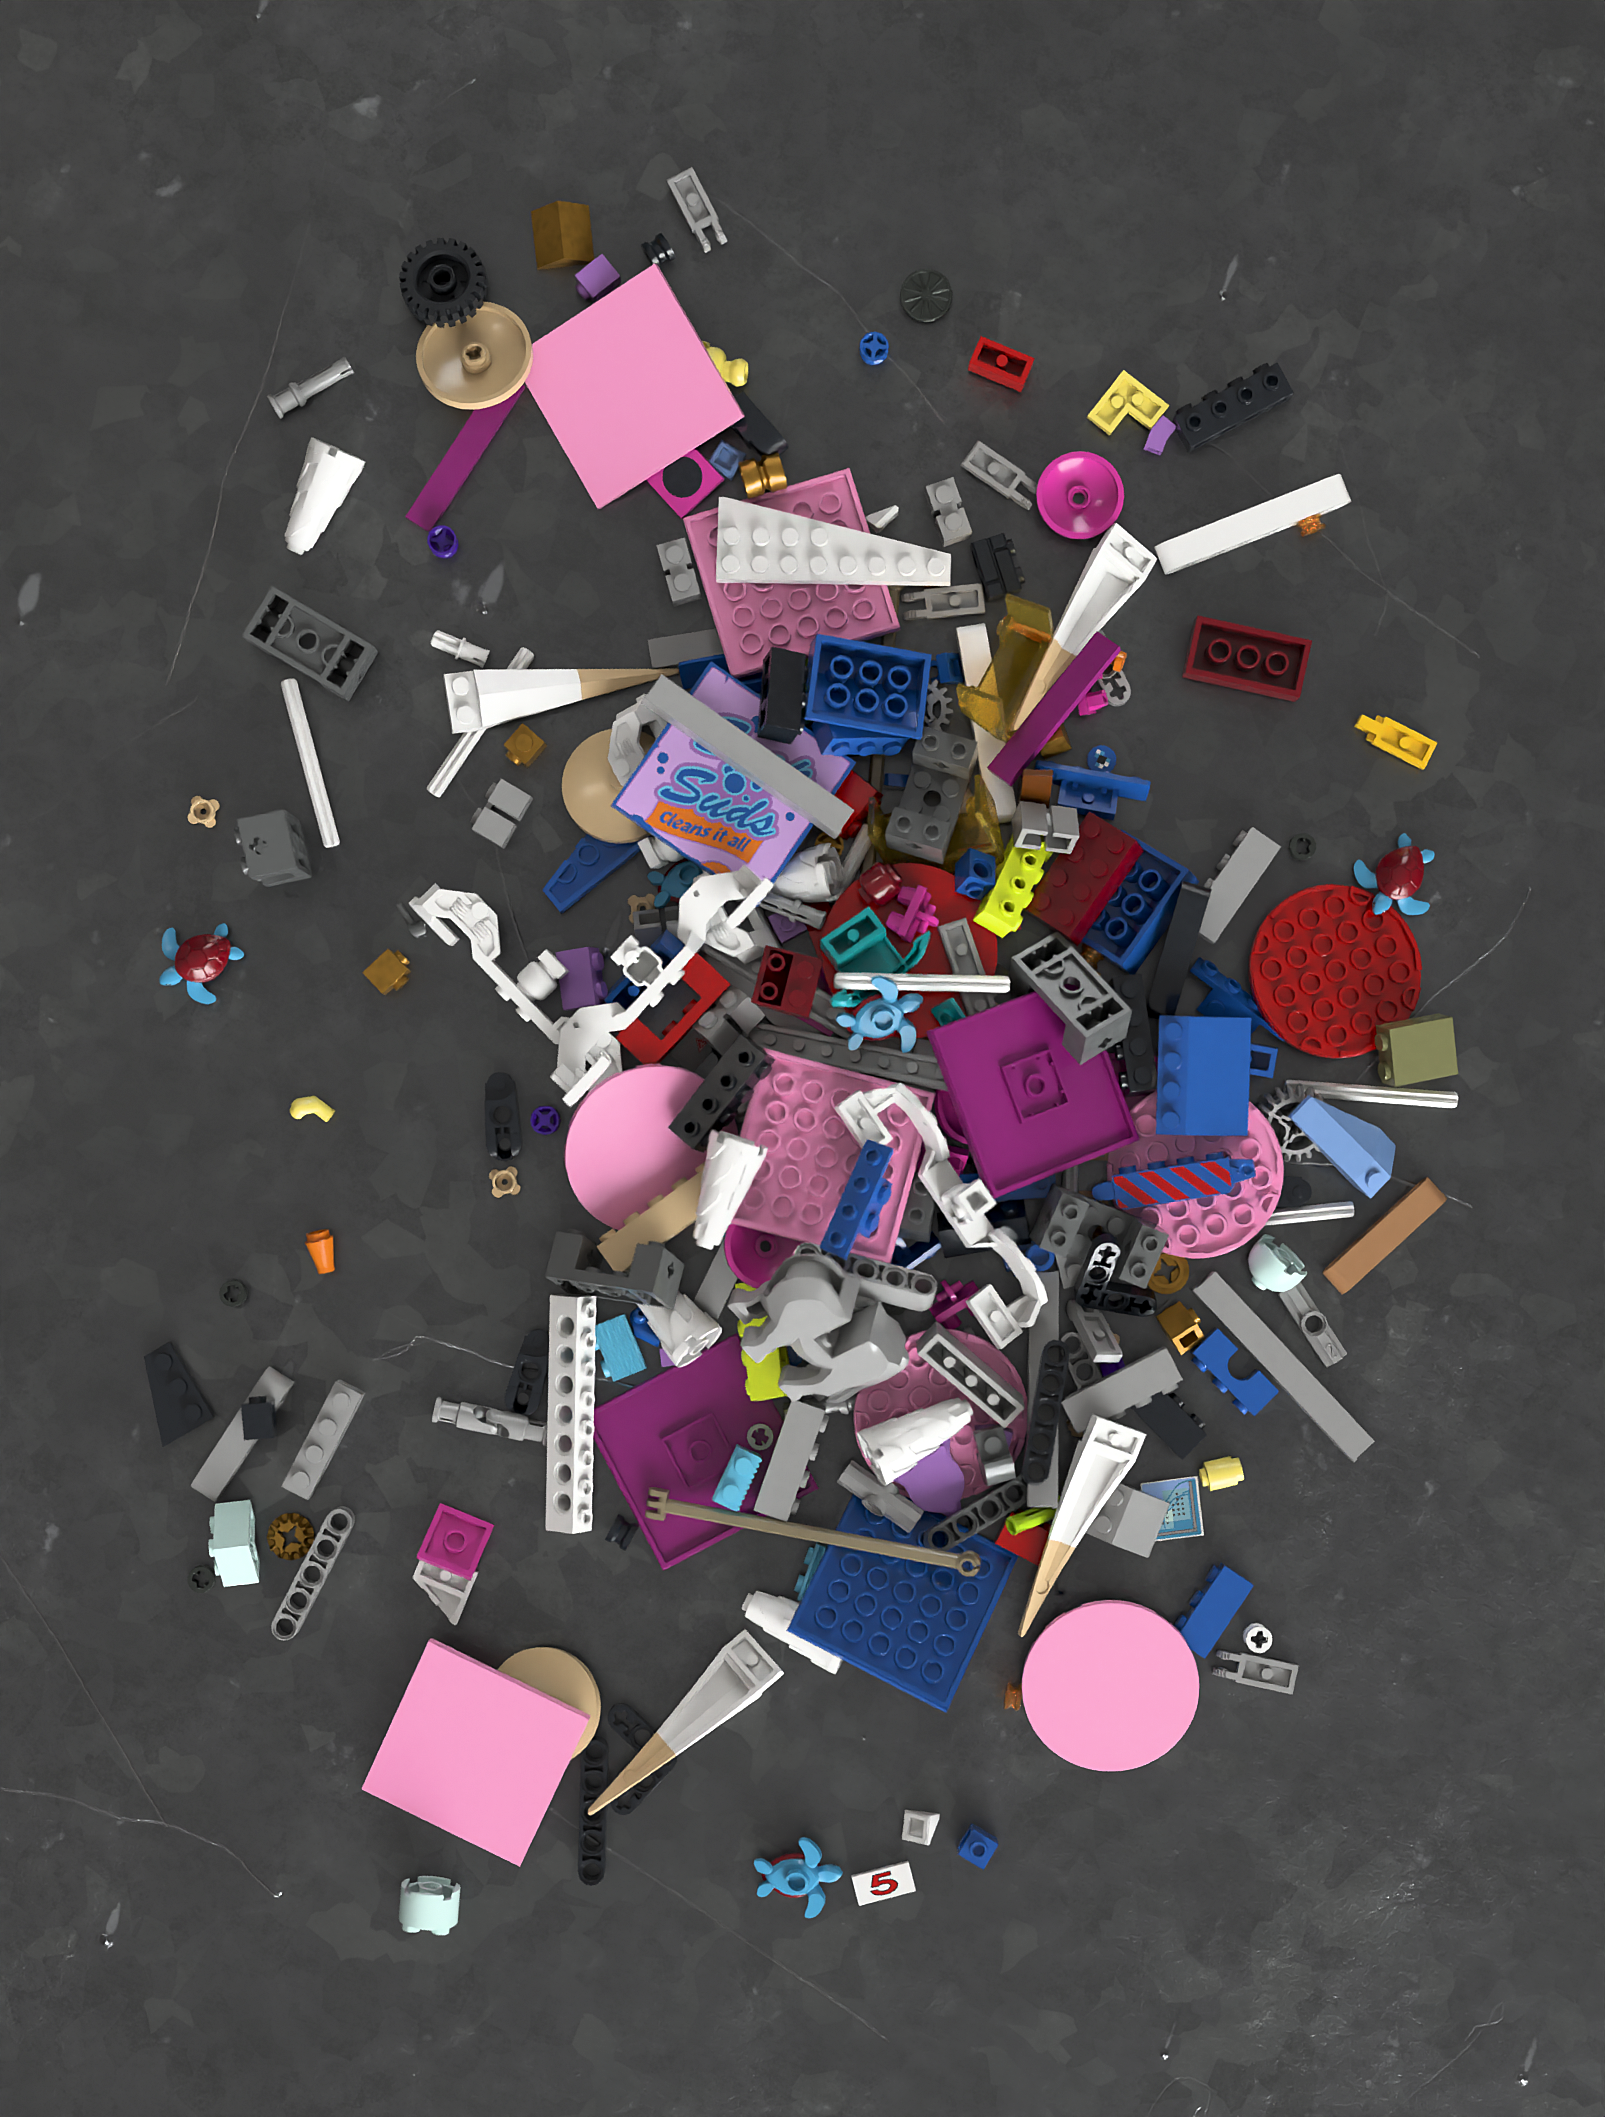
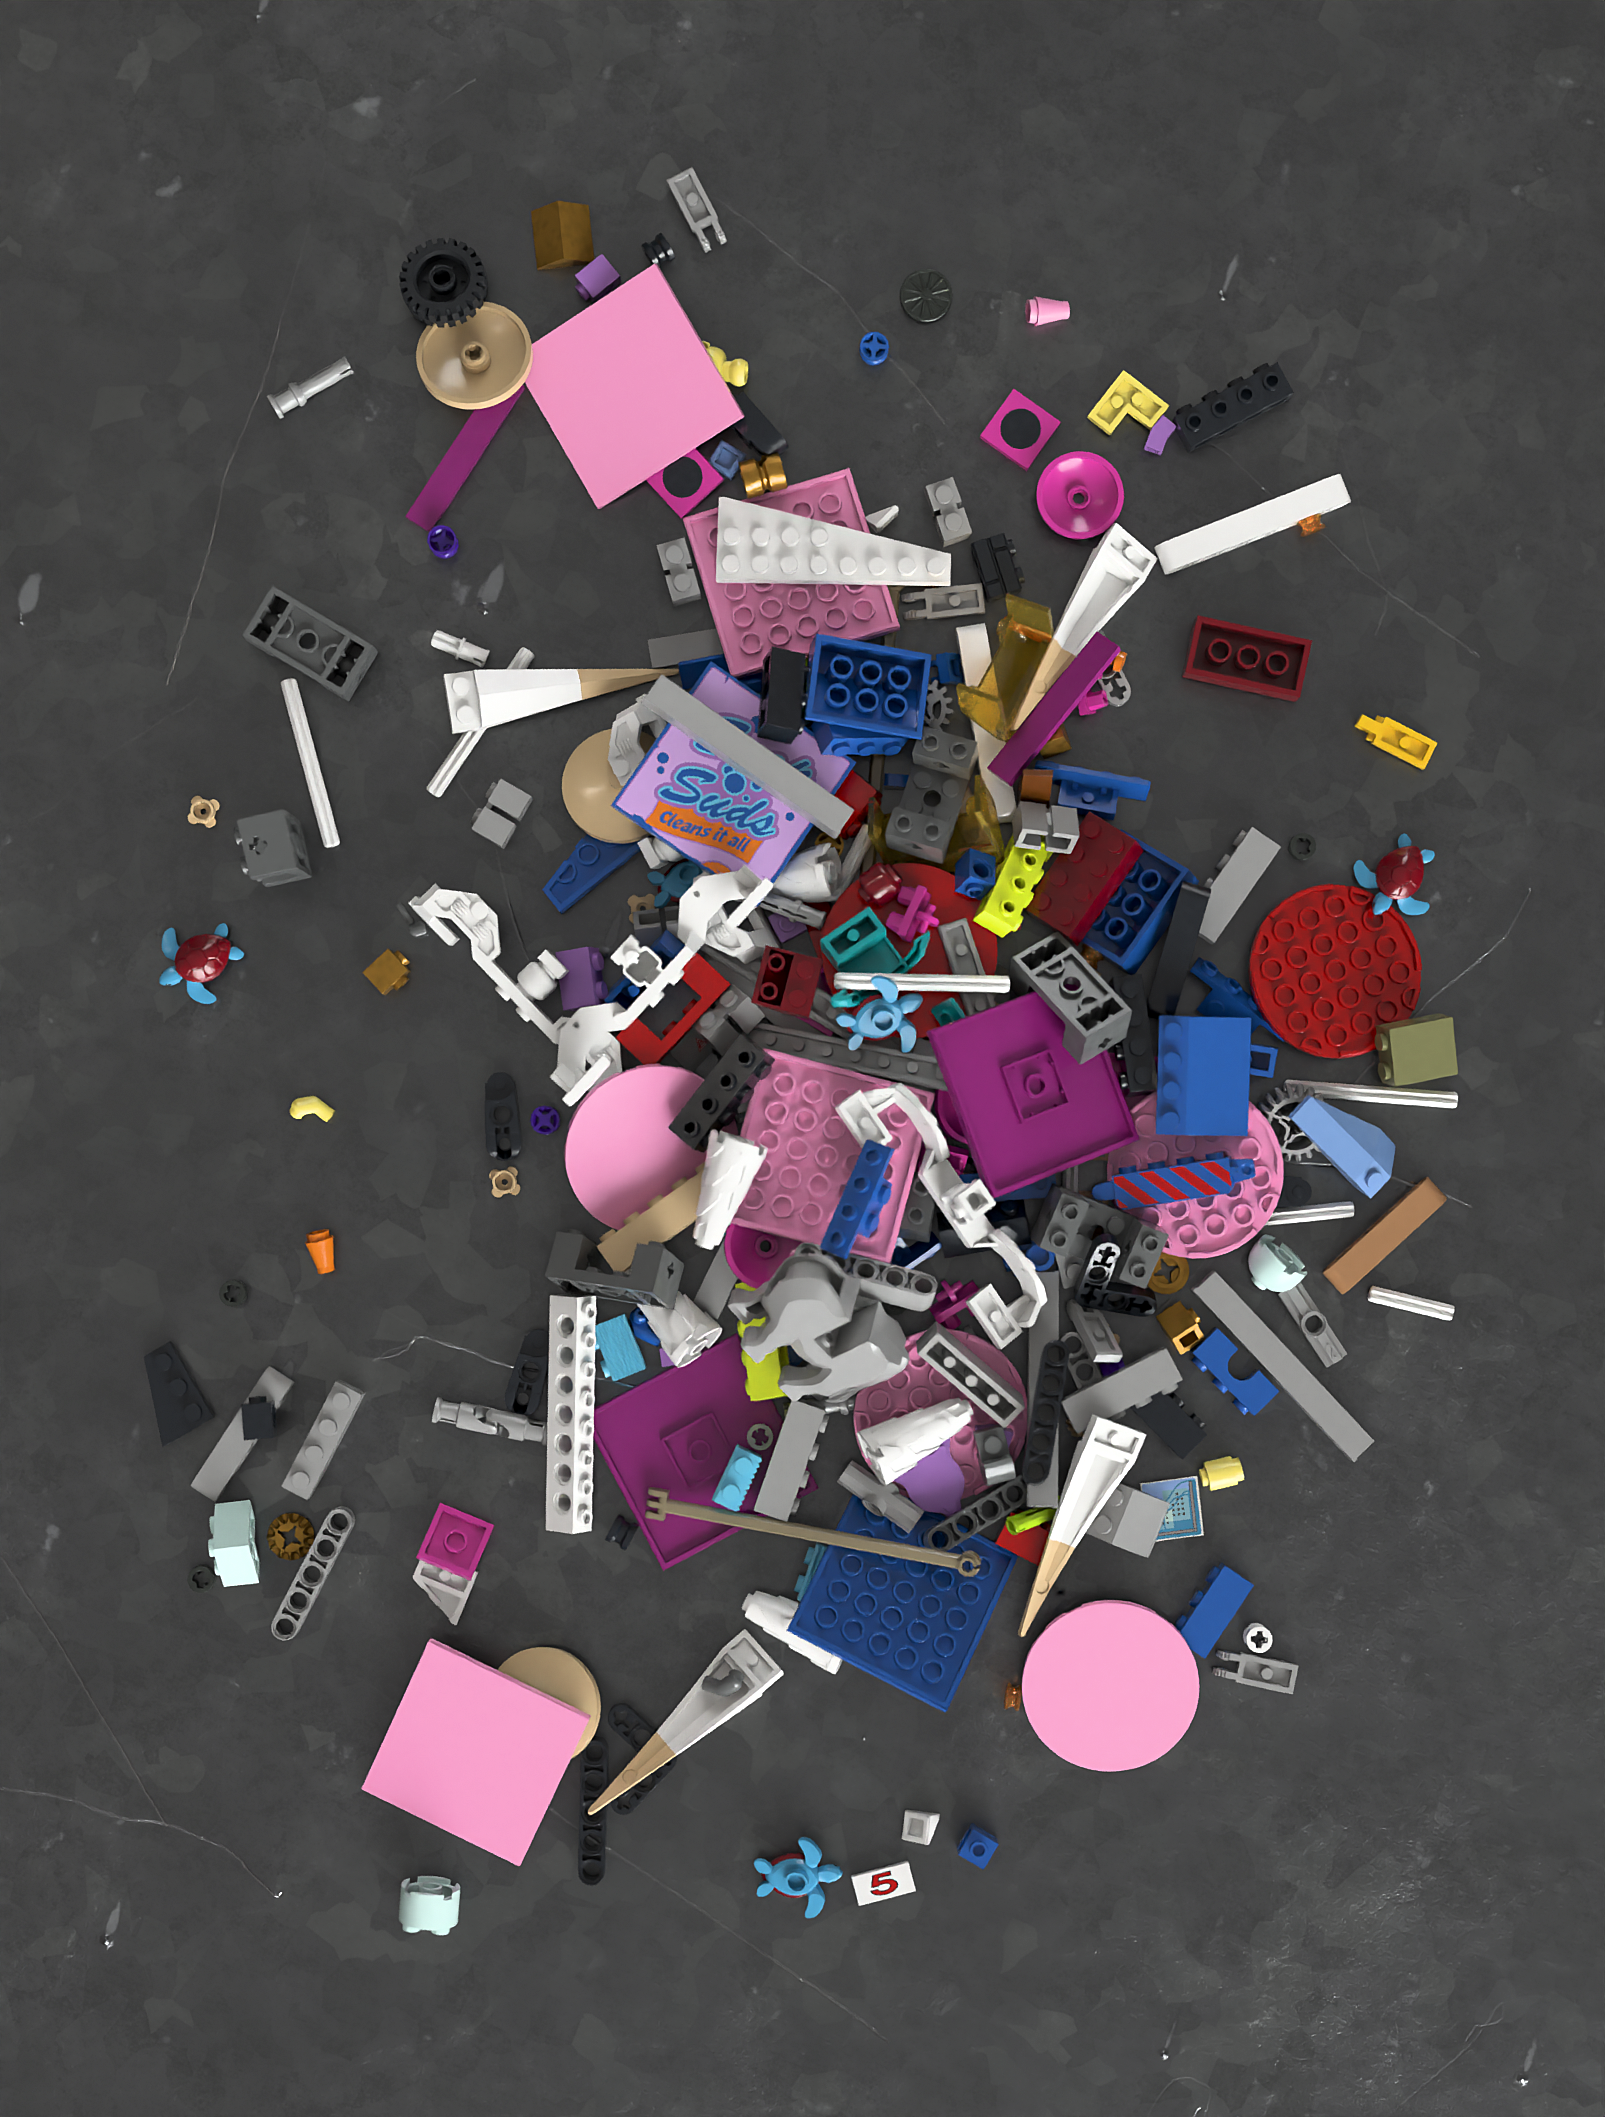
(321, 490): white cone -> none
(524, 746): pearl gold brick -> none
(725, 1686): none -> dark grey arm
(998, 473): light grey hinge -> none
(1000, 364): red brick -> none
(1020, 429): none -> dark pink tile
(1045, 310): none -> bright pink cone
(1101, 759): blue tile -> none
(1411, 1303): none -> white axle

